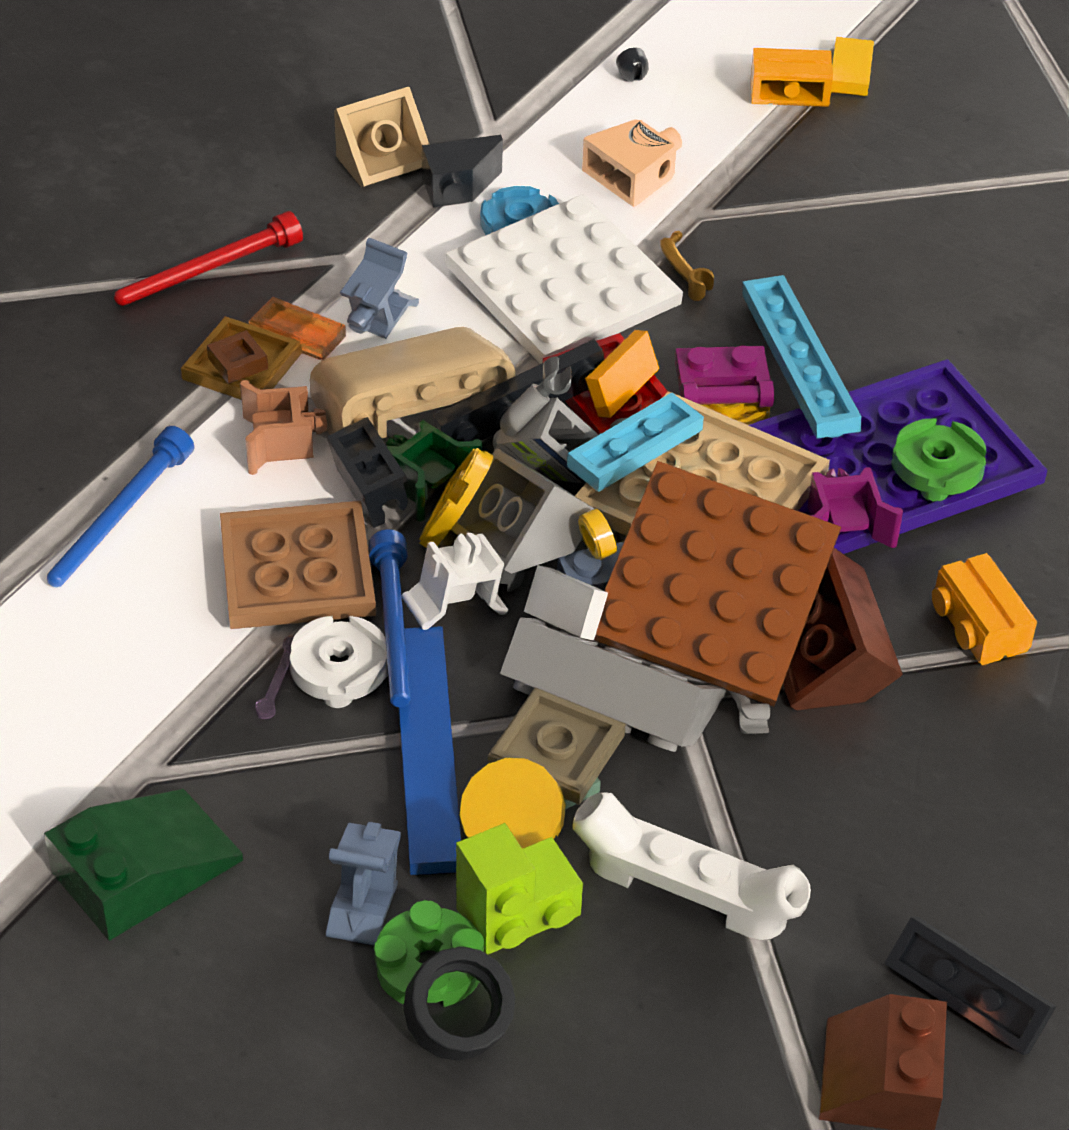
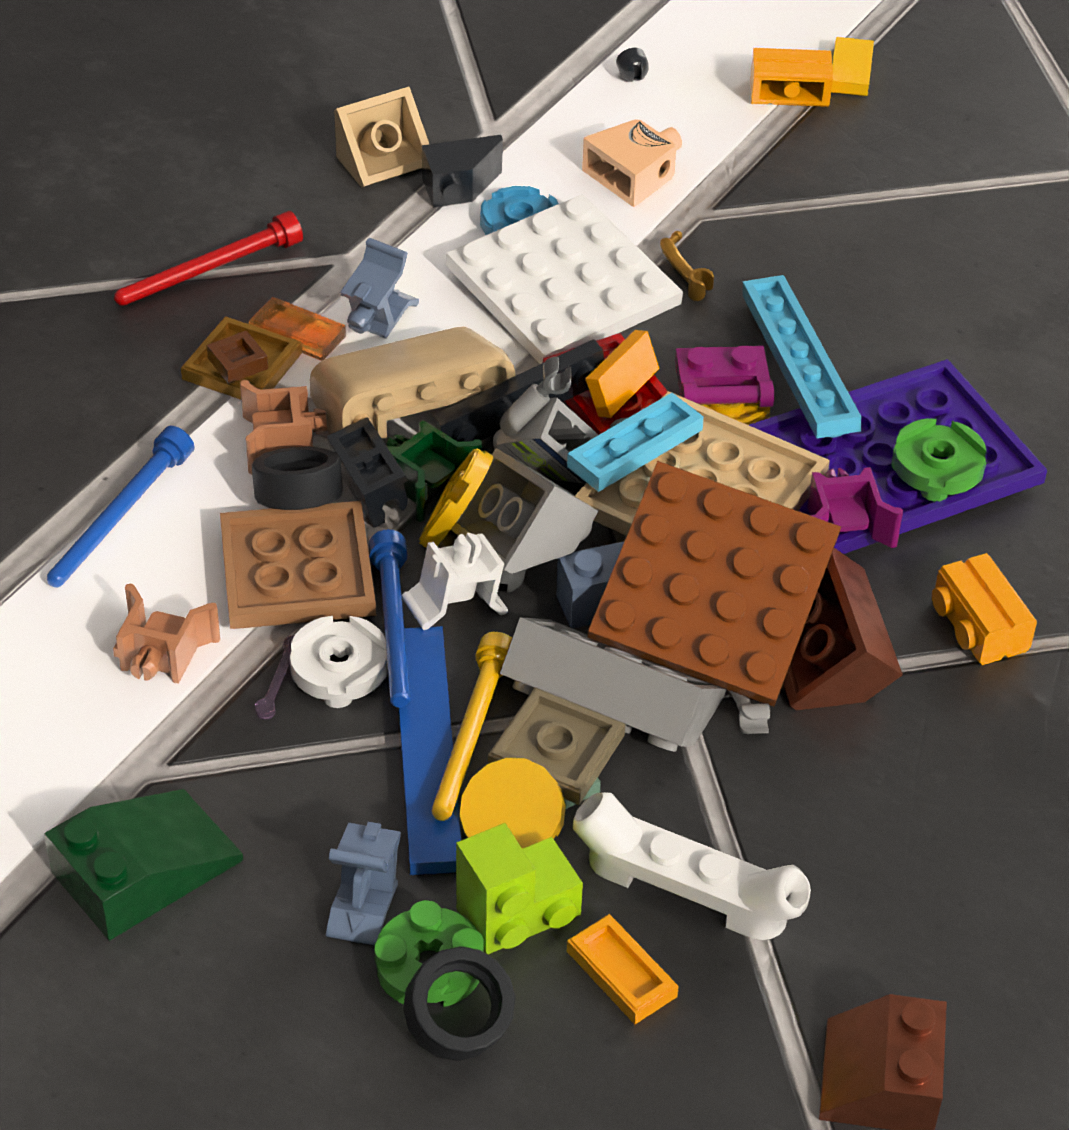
(165, 640): none -> nougat piece
(297, 478): none -> black tyre
(490, 659): none -> yellow piece
(565, 602): white tile -> none
(597, 534): yellow tile -> none
(622, 969): none -> light orange tile
(970, 985): black plate -> none

